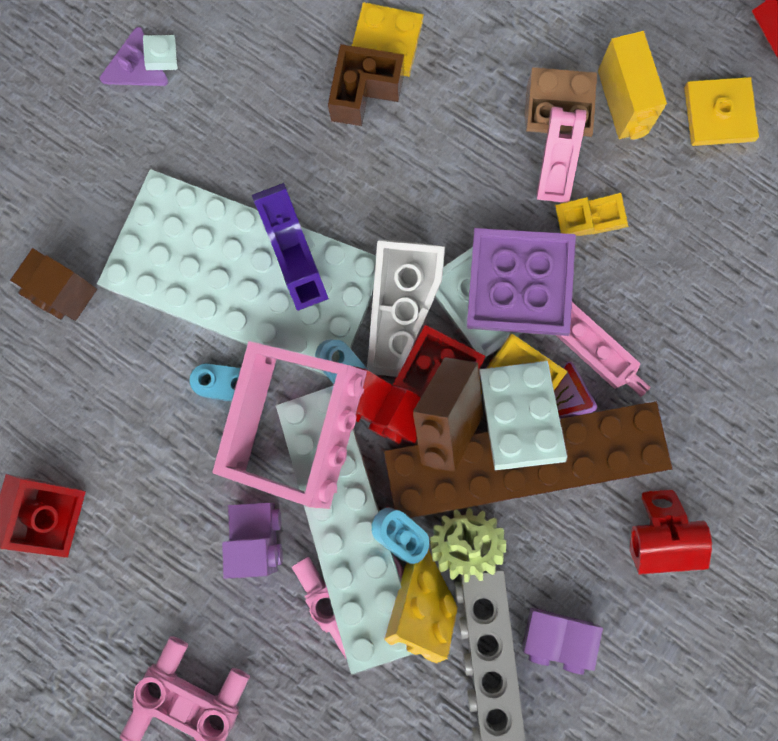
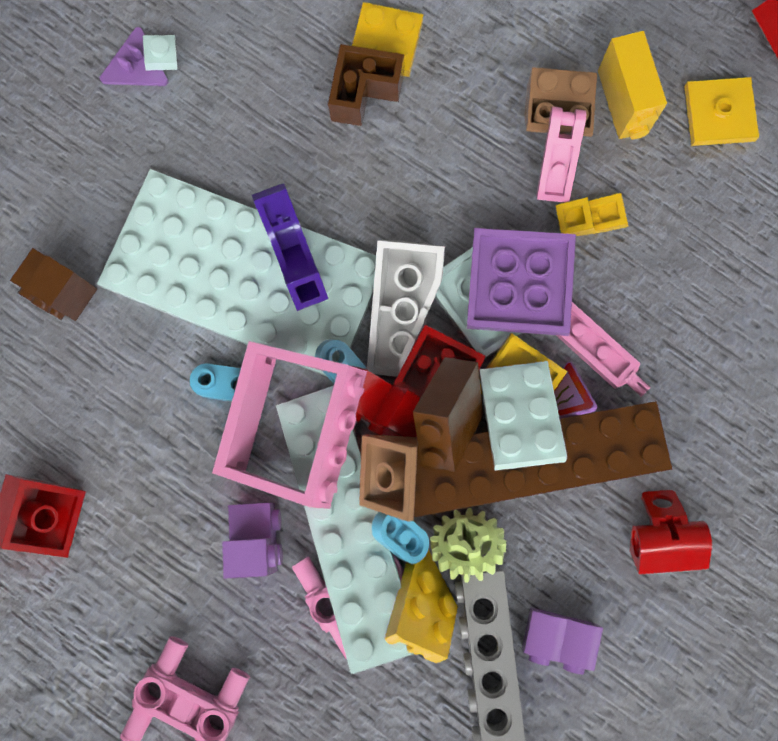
(389, 475): none -> medium nougat slope

